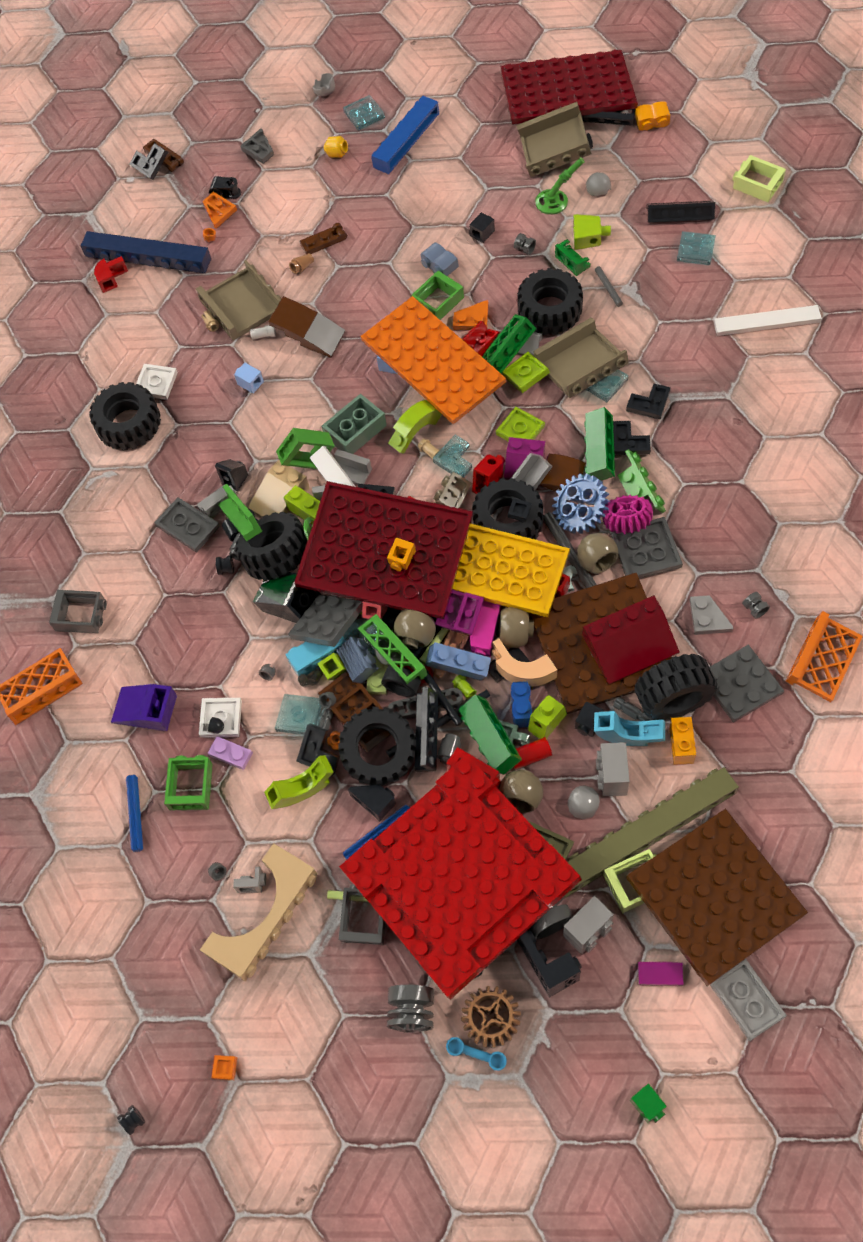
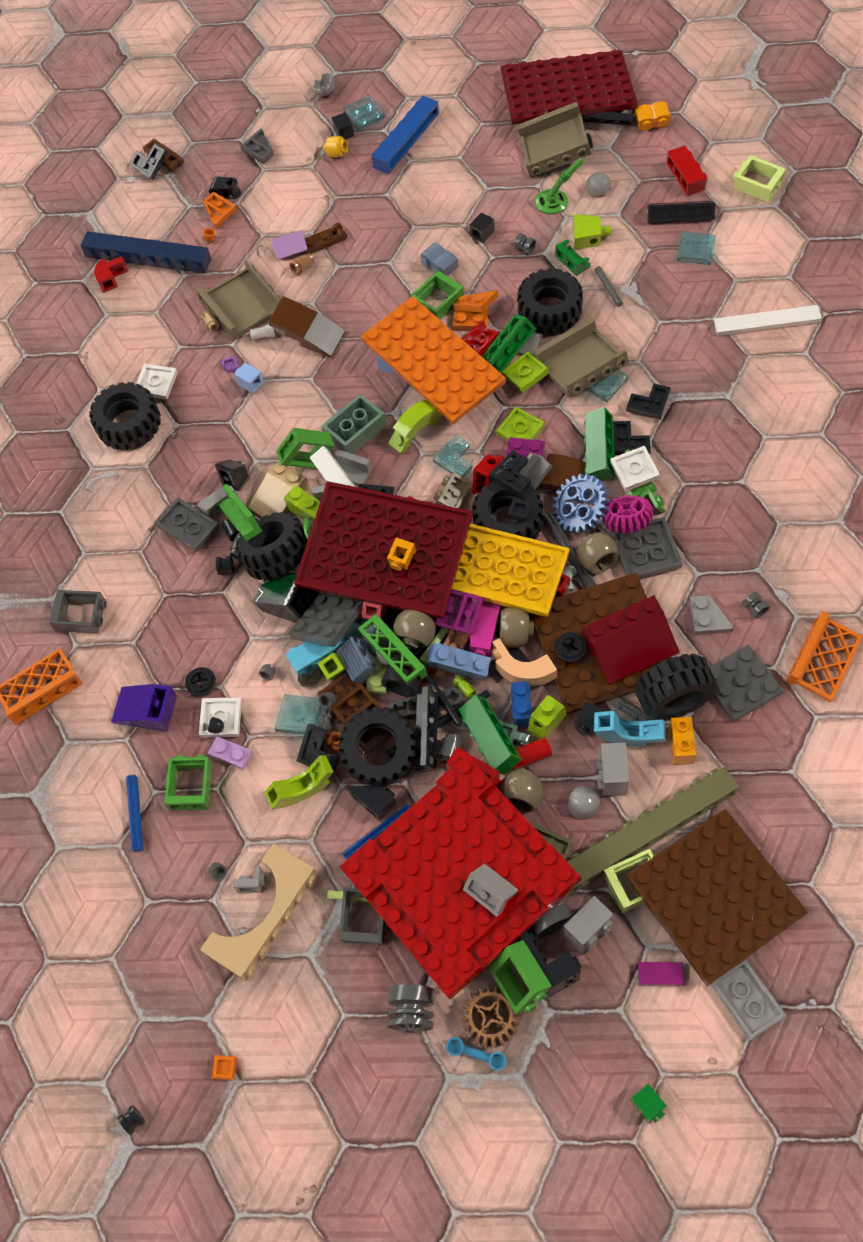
(194, 677): none -> black gear
(230, 364): none -> medium lavender tile
(289, 244): none -> lavender panel
(343, 126): none -> black brick
(425, 446): tan pin -> none
(475, 302): none -> orange wing
(489, 889): none -> light grey panel
(508, 473): none -> black plate
(531, 973): none -> bright green window
(565, 640): none -> black gear
(634, 468): none -> white plate
(686, 170): none -> red brick

